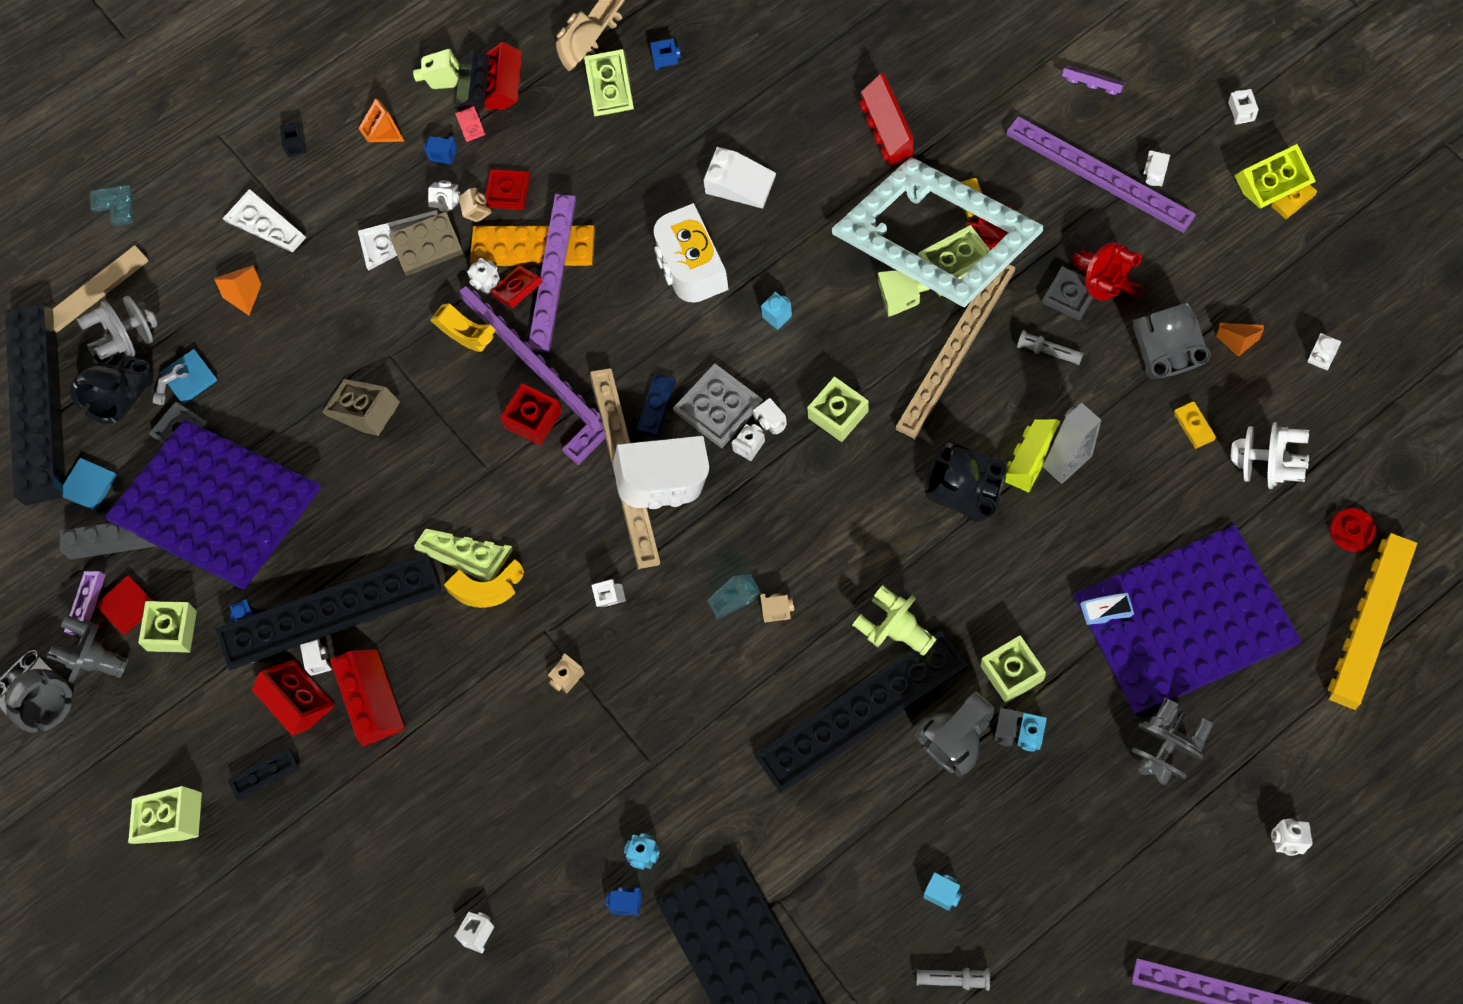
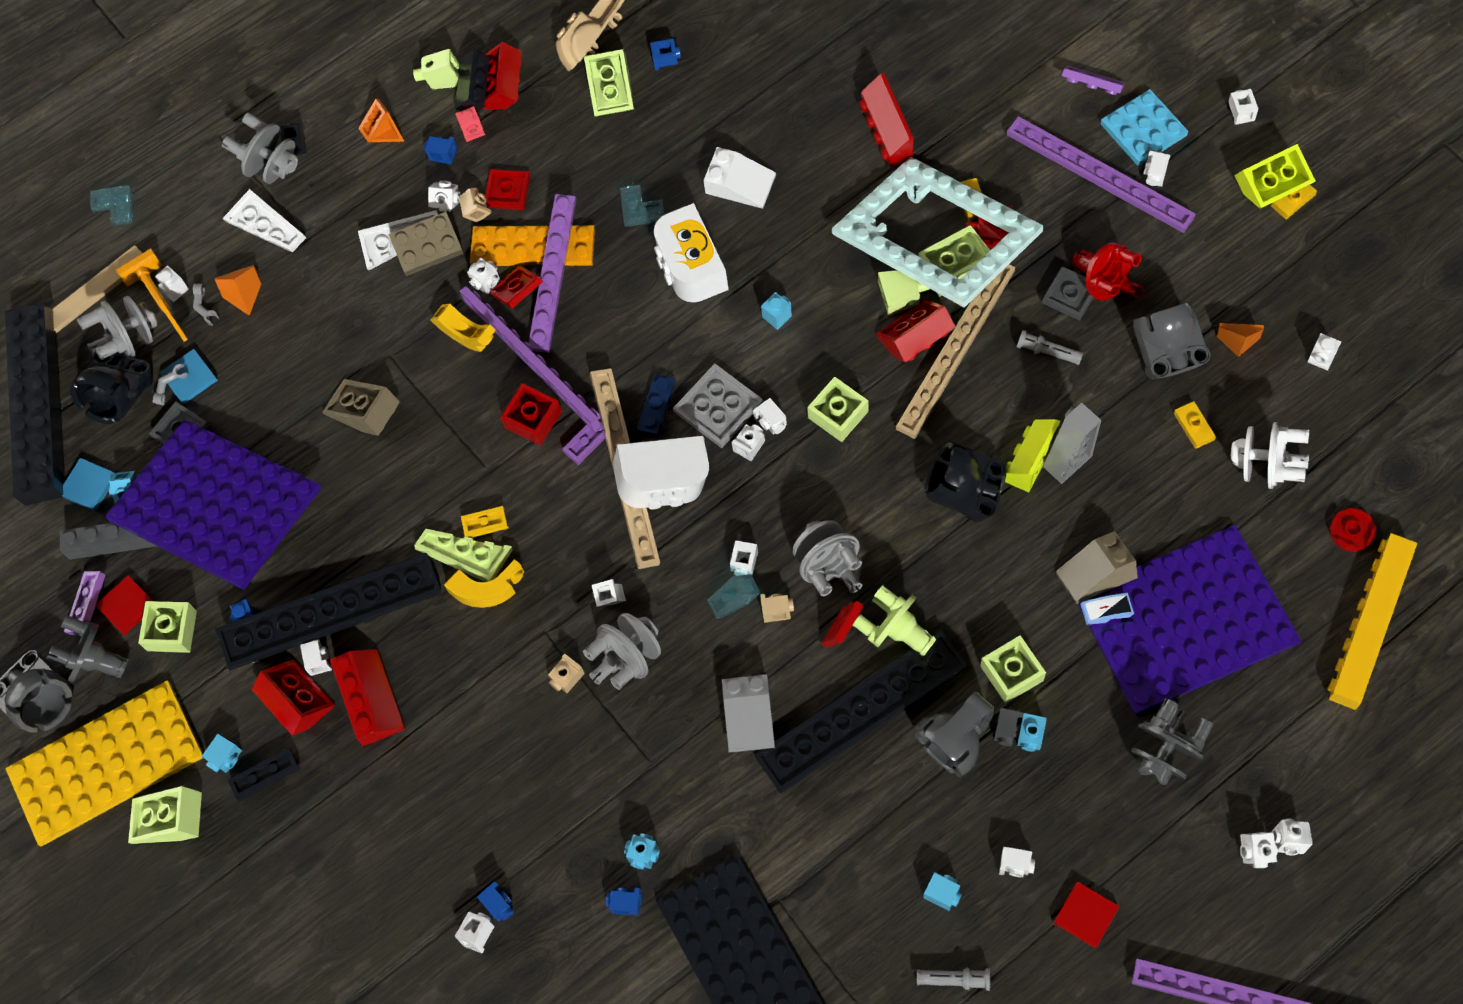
(104, 763): none -> yellow plate
(120, 483): none -> medium azure brick
(140, 269): none -> light orange piece
(171, 284): none -> white brick
(198, 293): none -> light grey arm
(221, 754): none -> medium azure brick
(260, 150): none -> light grey piece
(484, 522): none -> yellow plate
(496, 902): none -> blue brick
(624, 649): none -> light grey piece
(638, 212): none -> clear light blue plate
(741, 552): none -> white brick
(748, 713): none -> light grey slope
(827, 554): none -> light grey piece
(842, 624): none -> red tile
(916, 330): none -> slope
(1016, 862): none -> white brick
(1086, 915): none -> red tile
(1098, 568): none -> dark tan slope
(1144, 127): none -> medium azure plate
(1258, 849): none -> white brick

